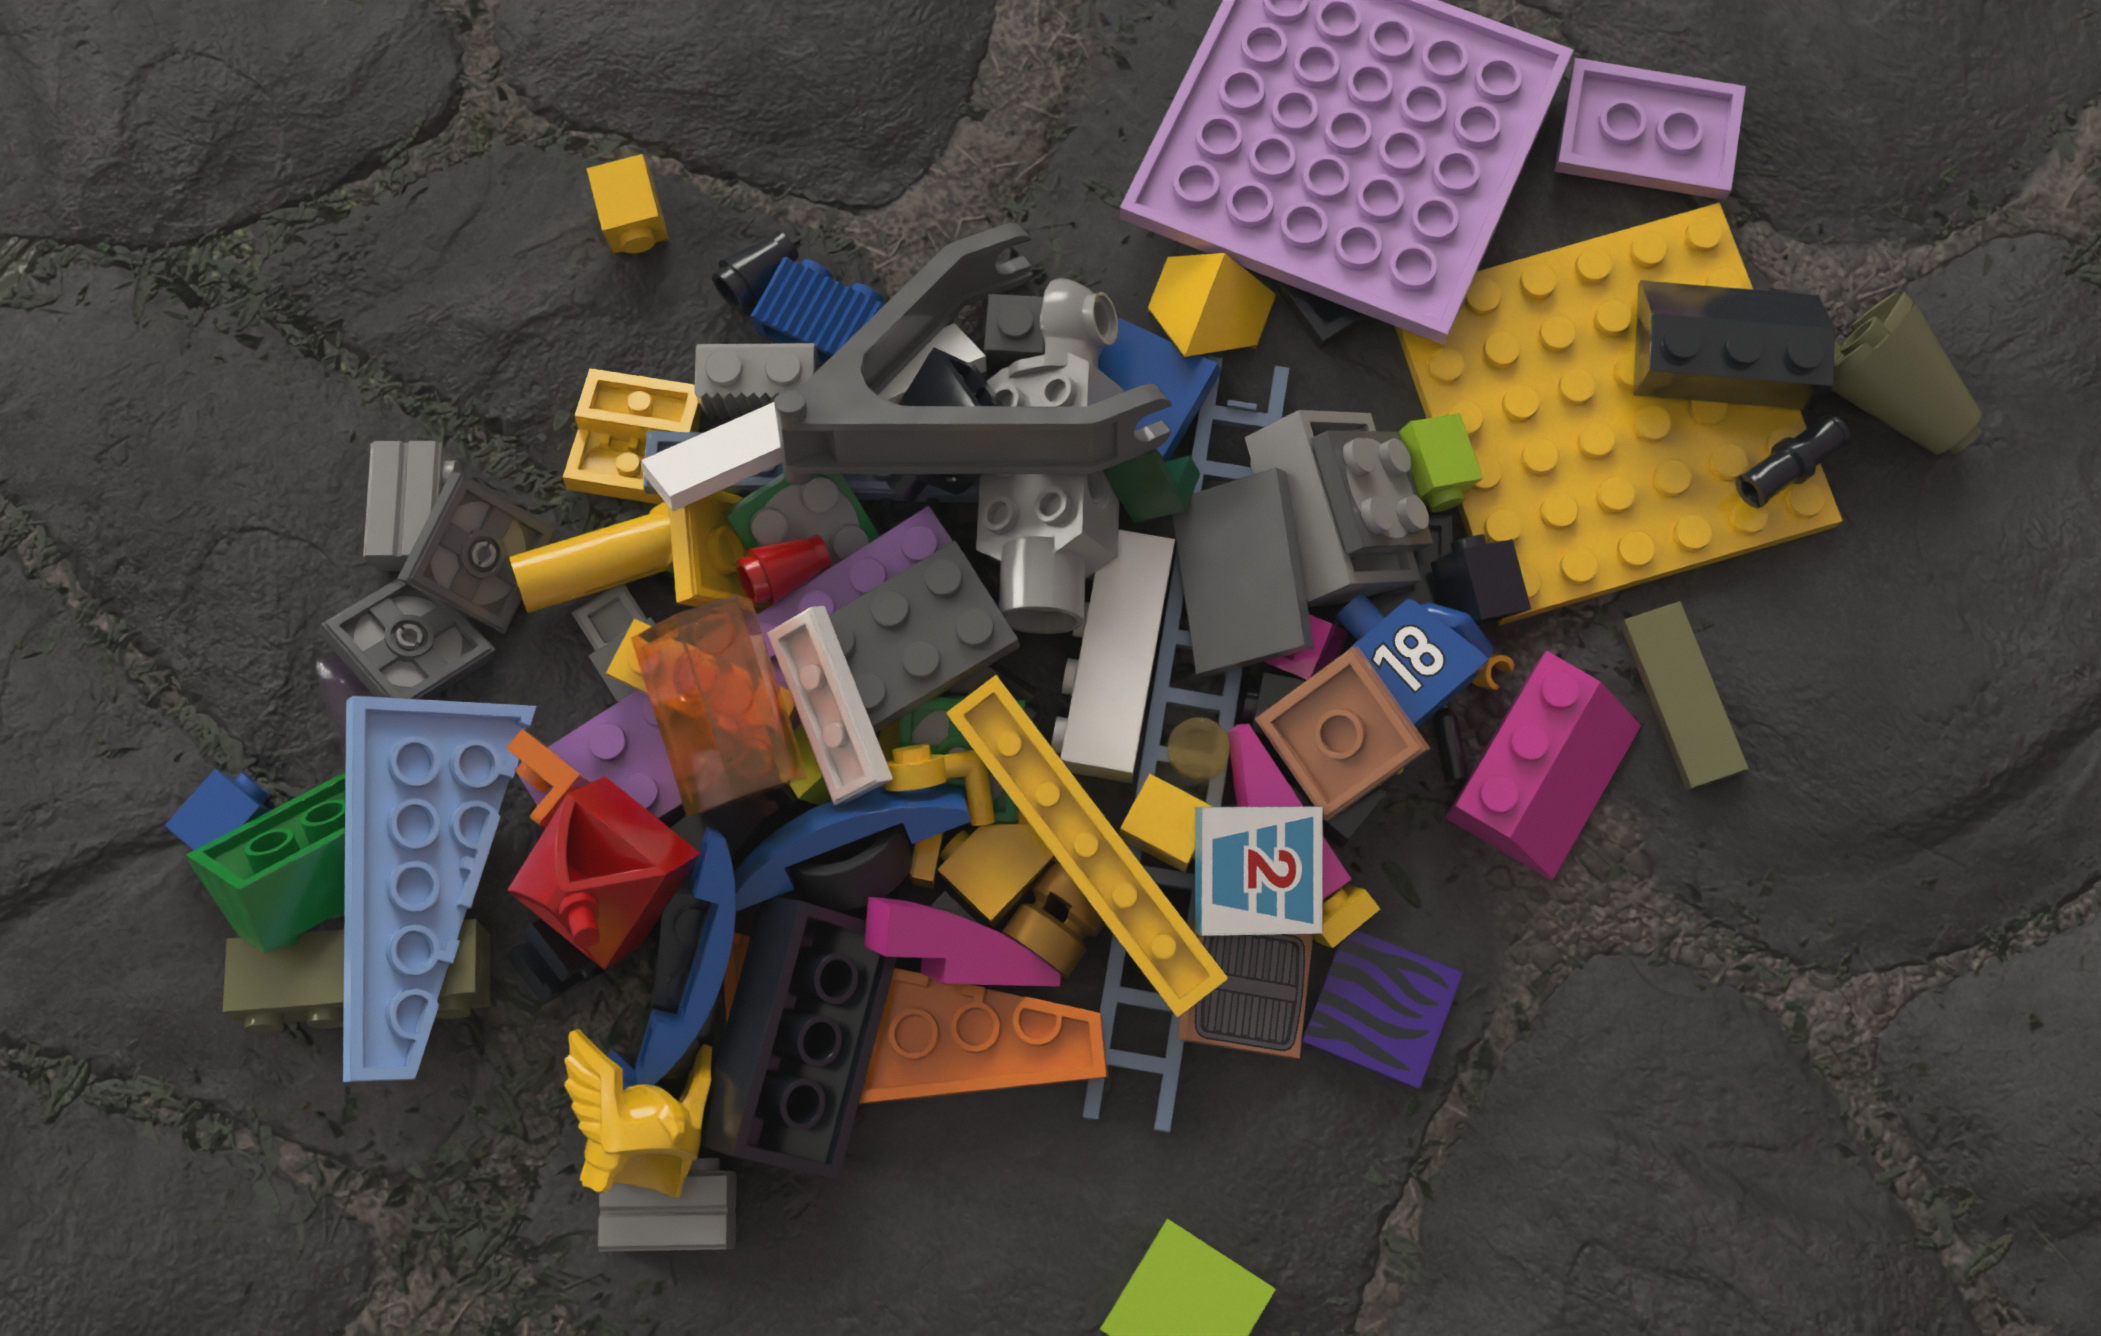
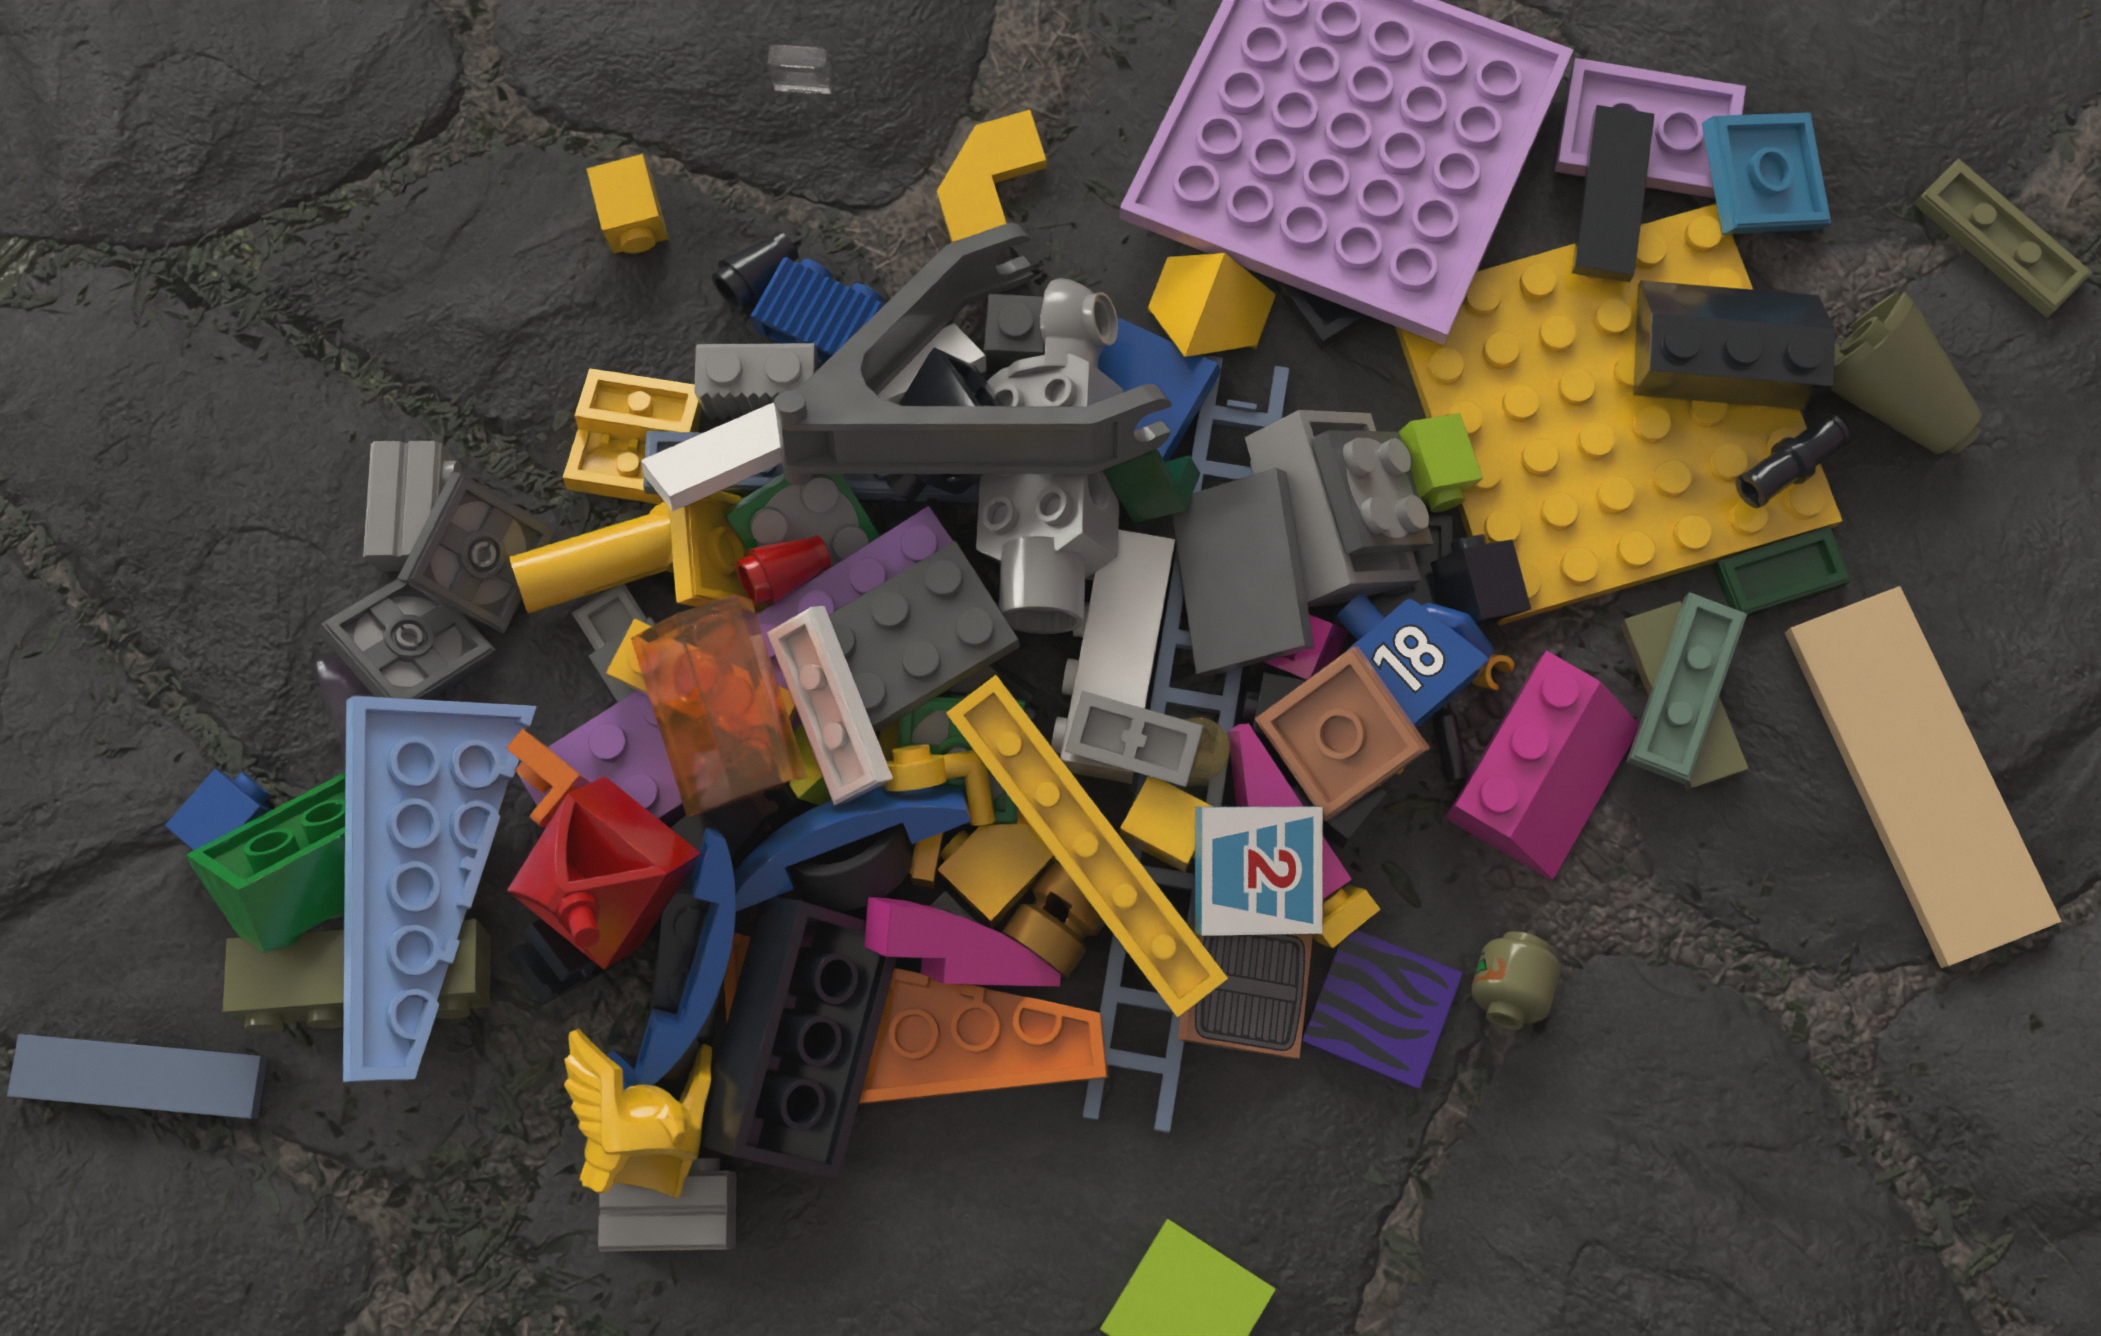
(137, 1076): none -> sand blue tile
(800, 69): none -> clear tile
(990, 155): none -> yellow tile
(1134, 738): none -> light grey hinge
(1516, 980): none -> olive head
(1613, 193): none -> black tile
(1686, 688): none -> sand green tile
(1766, 173): none -> dark azure tile
(1782, 572): none -> dark green tile
(1922, 777): none -> tan tile
(2003, 238): none -> olive tile

